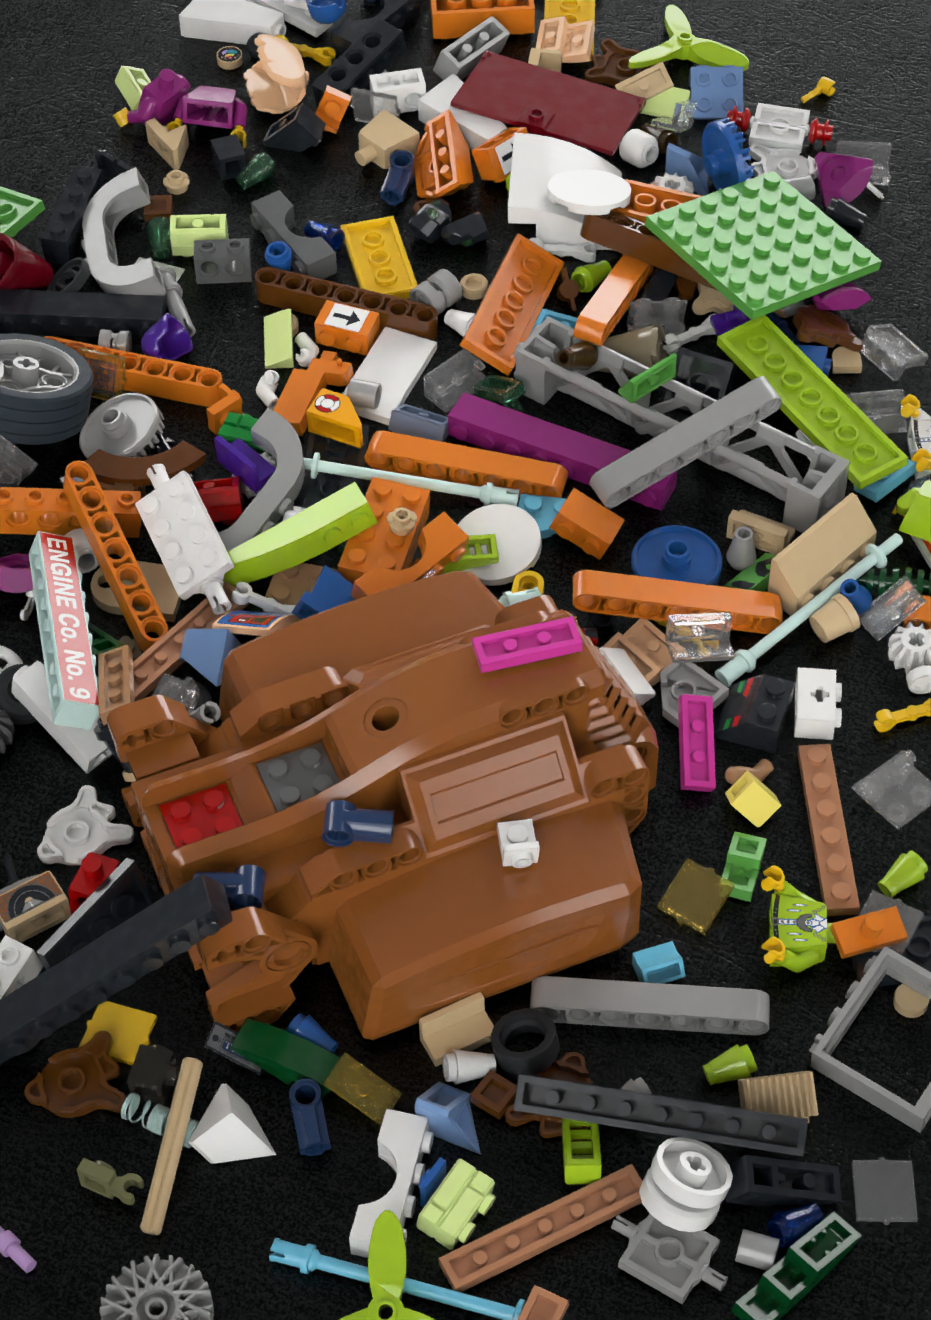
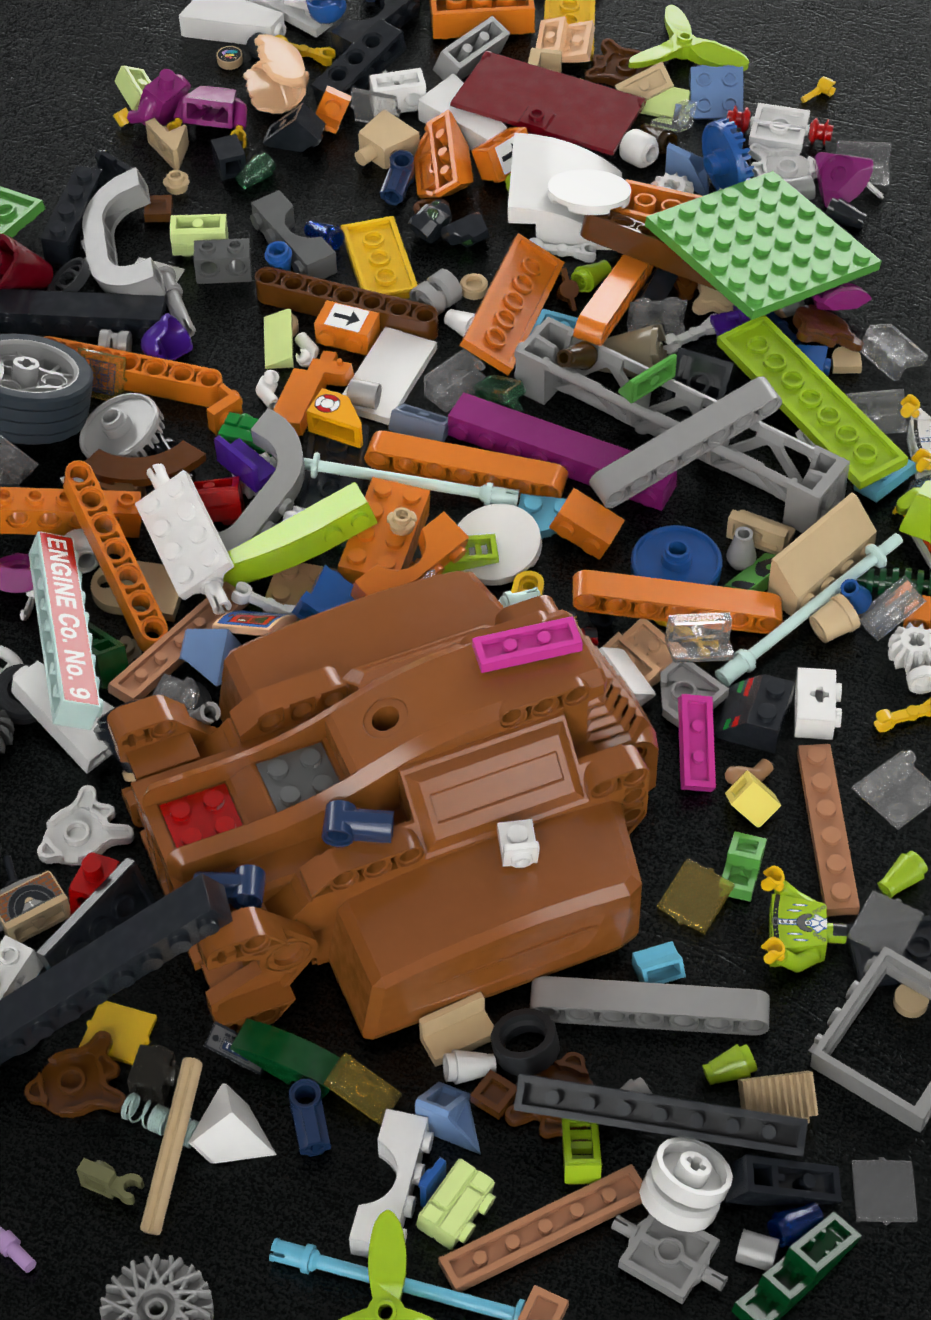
(115, 680): medium nougat plate -> none
(159, 236): clear green cone -> none
(310, 1030): blue cone -> none
(869, 932): orange tile -> none

